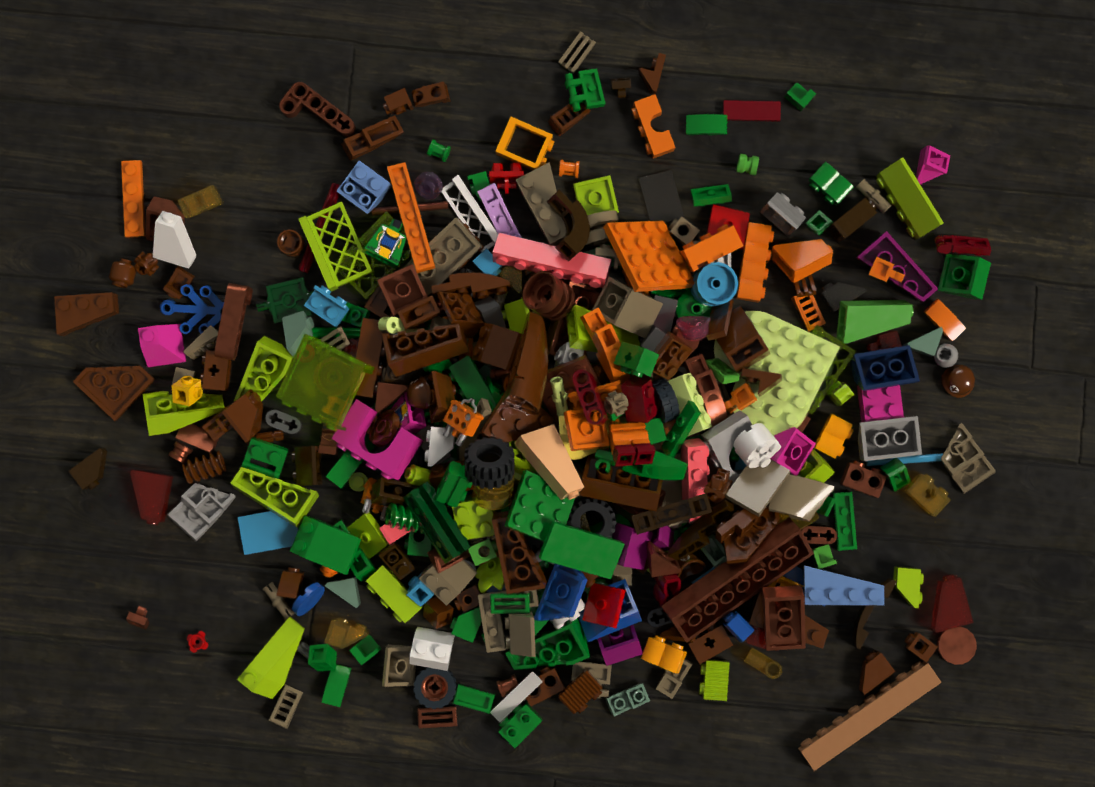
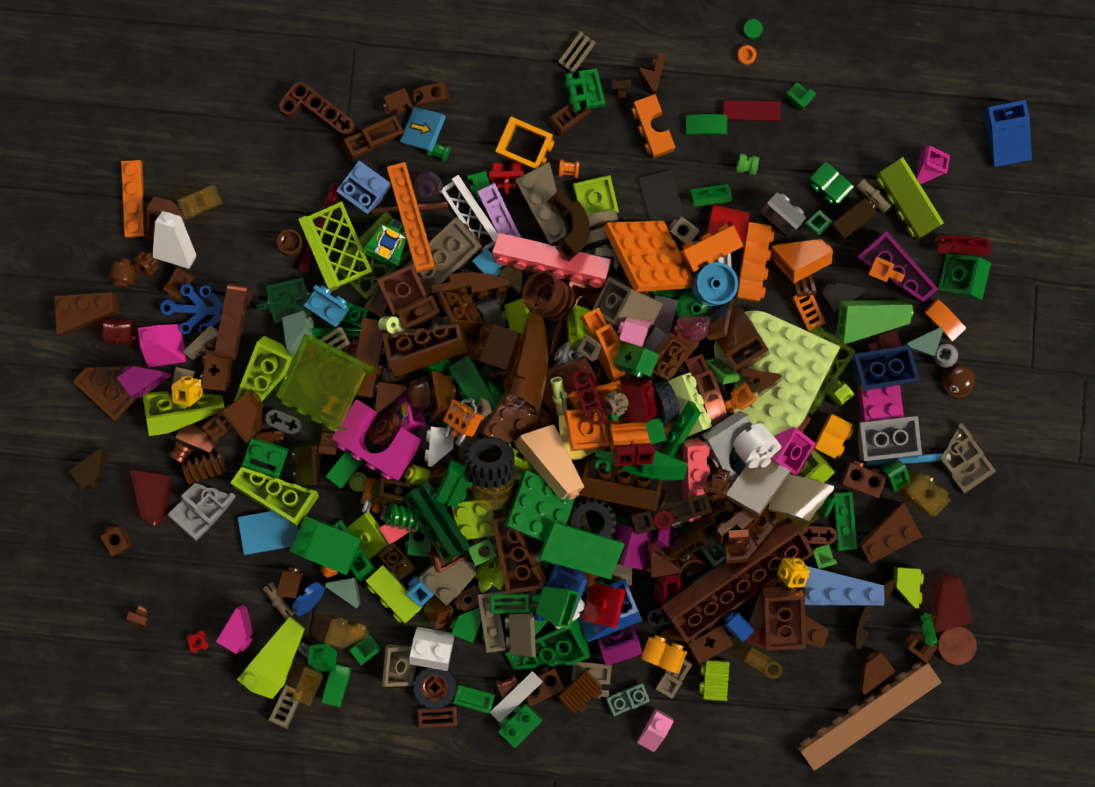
(119, 332): none -> clear red wheel
(123, 544): none -> reddish brown brick
(140, 381): none -> magenta slope
(237, 631): none -> dark pink slope
(307, 686): none -> clear yellow slope
(423, 129): none -> dark azure tile
(556, 605): none -> green torso
(589, 348): none -> dark tan slope
(634, 330): none -> bright pink slope
(655, 730): none -> bright pink slope
(663, 520): none -> dark red tile
(737, 538): none -> copper plate
(746, 55): none -> orange tile
(752, 29): none -> green tile
(793, 572): none -> yellow brick
(891, 534): none -> reddish brown wedge
(928, 629): none -> green axle
(1008, 133): none -> blue slope

